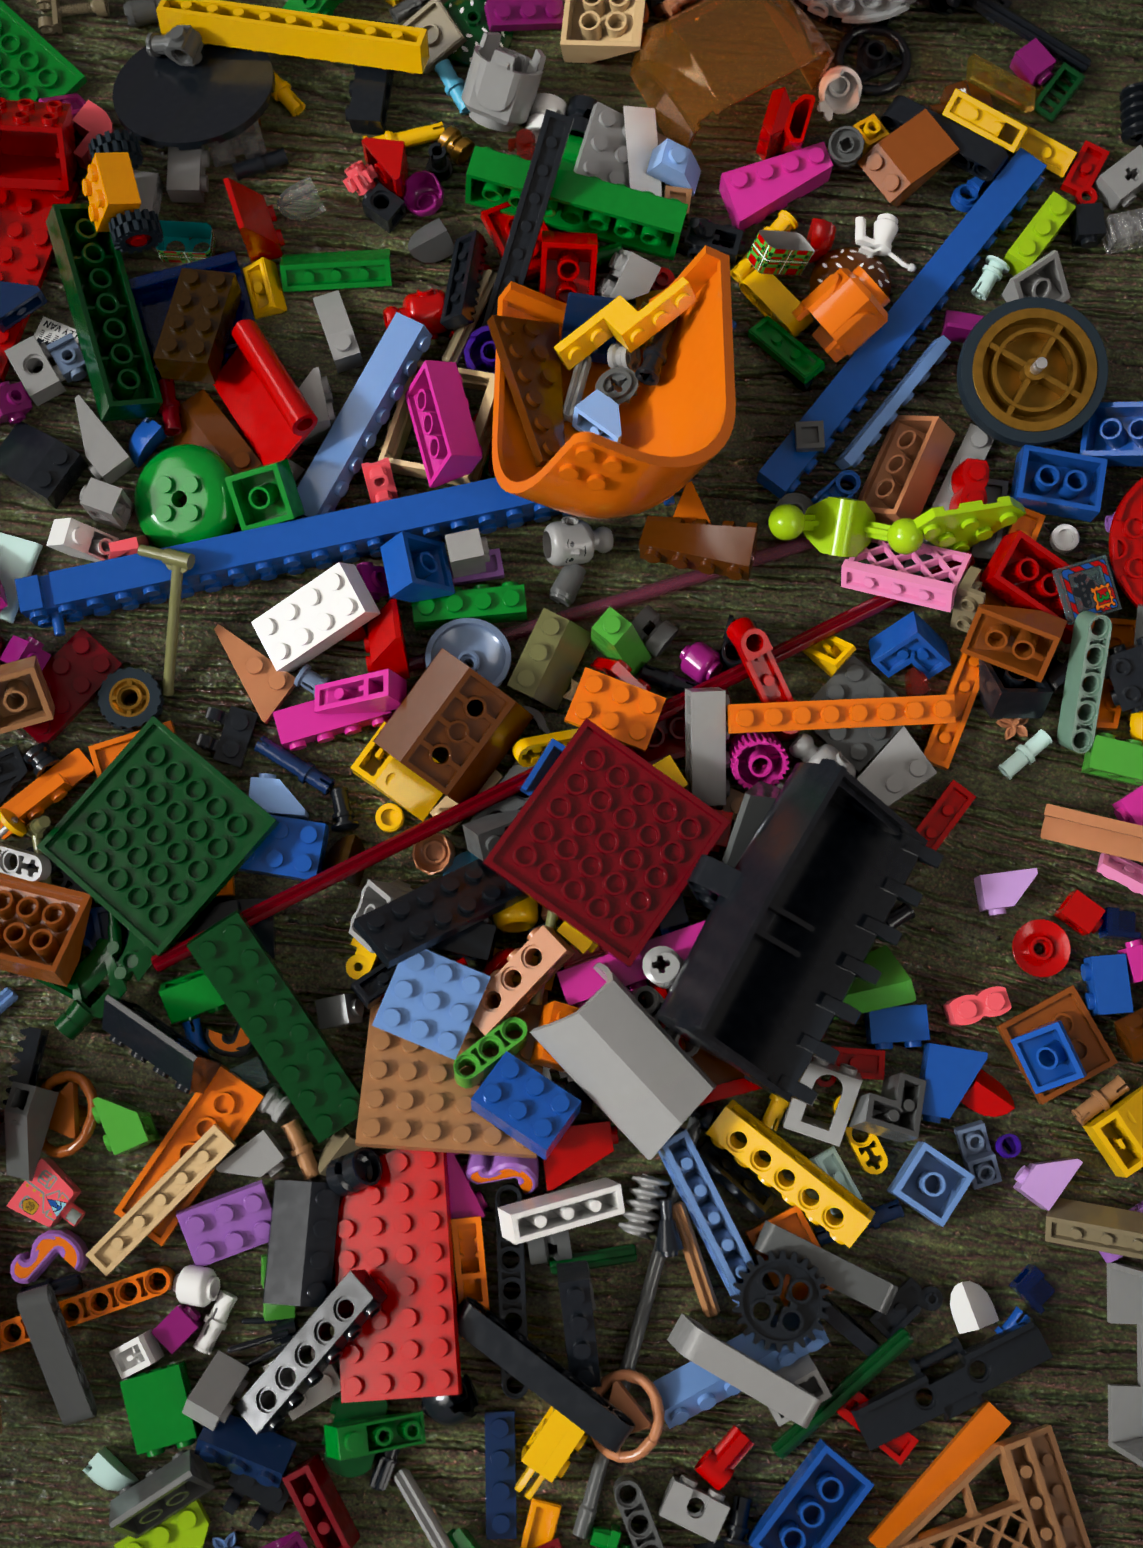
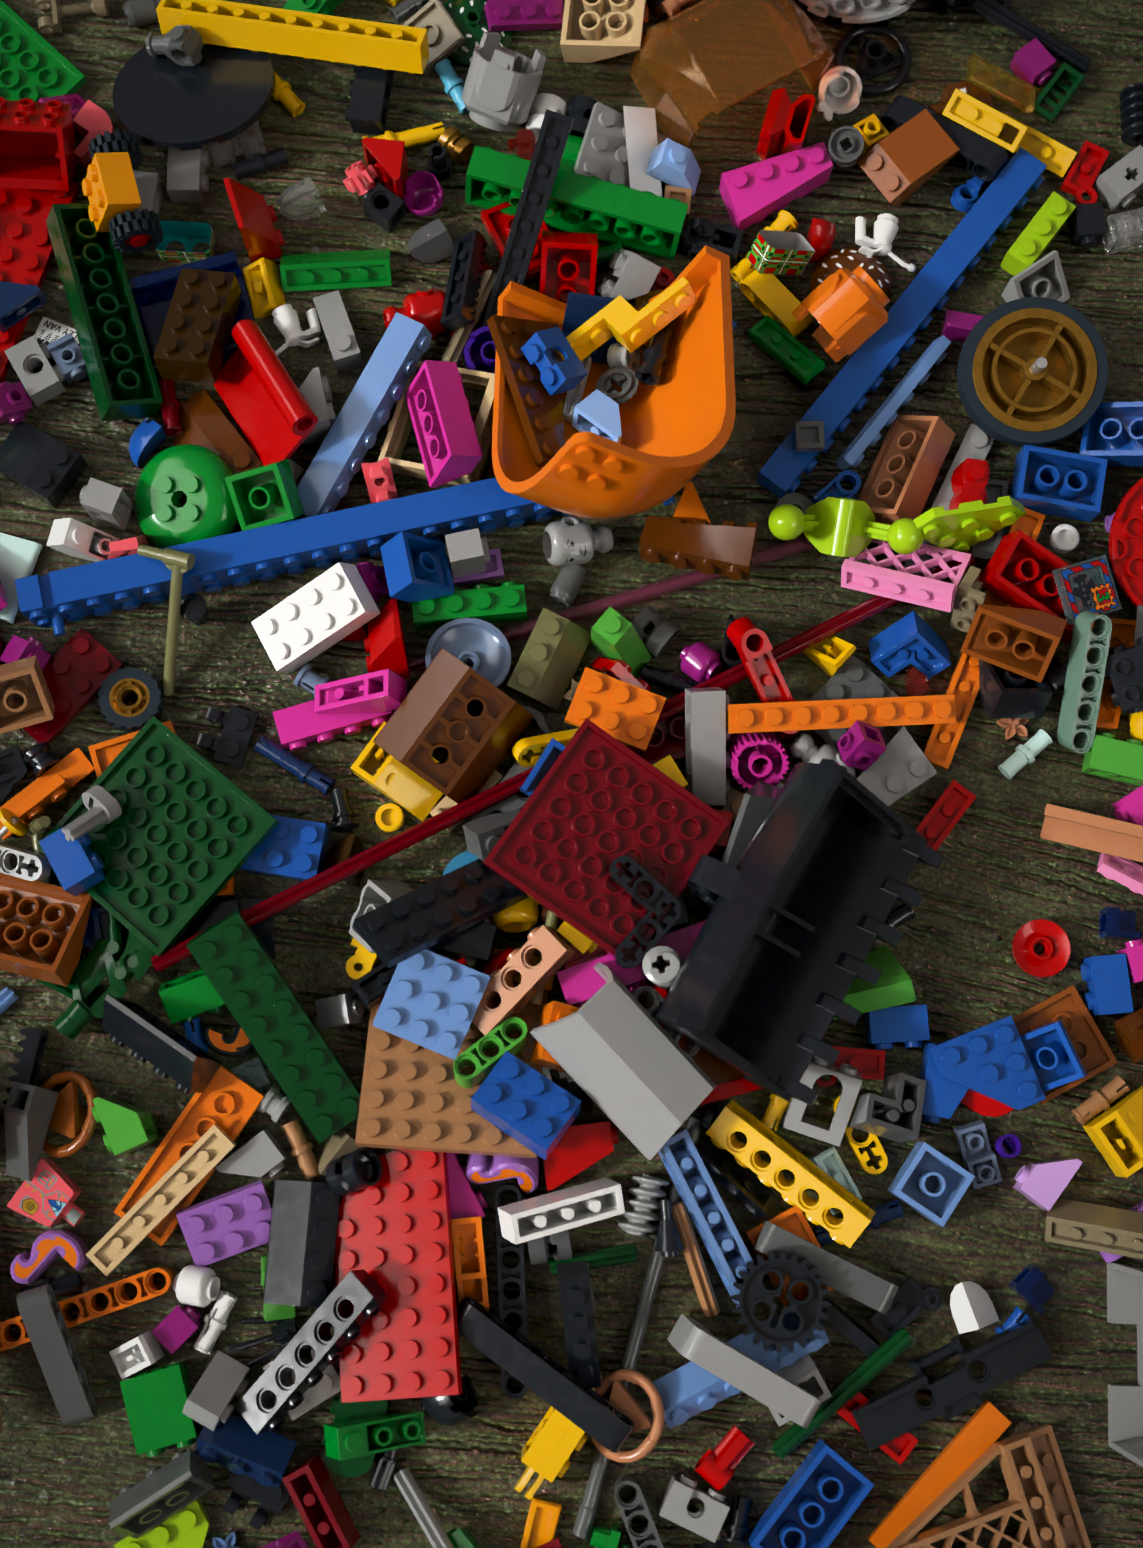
(73, 862): none -> blue brick
(100, 447): light grey slope -> none
(102, 809): none -> light grey piece
(109, 1471): light aqua brick -> none
(194, 608): none -> black pin
(258, 675): nougat wing -> none
(275, 797): light blue slope -> none
(288, 323): none -> white piece
(434, 854): nougat hair -> none
(500, 1474): dark blue plate -> none
(555, 375): none -> blue brick
(651, 905): none -> black beam
(861, 745): none -> magenta brick
(972, 1008): coral brick -> none
(990, 1063): none -> blue plate
(991, 274): light aqua pin -> none
(1002, 890): lavender slope -> none
(1080, 913): red brick -> none

